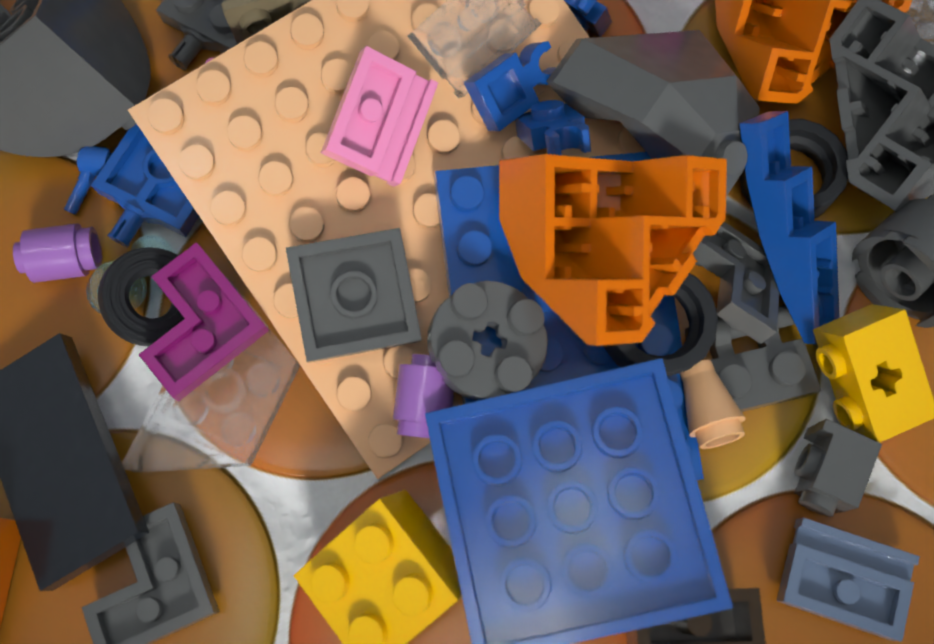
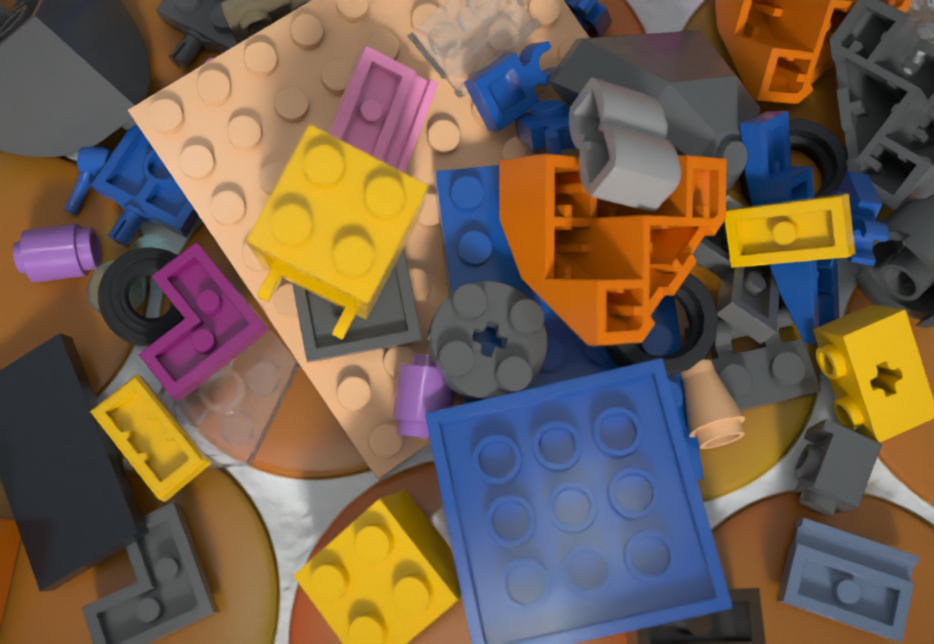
(151, 437): none -> yellow plate
(336, 225): none -> yellow container
(623, 146): none -> light grey brick
(790, 231): none -> yellow plate
(864, 209): none -> blue plate

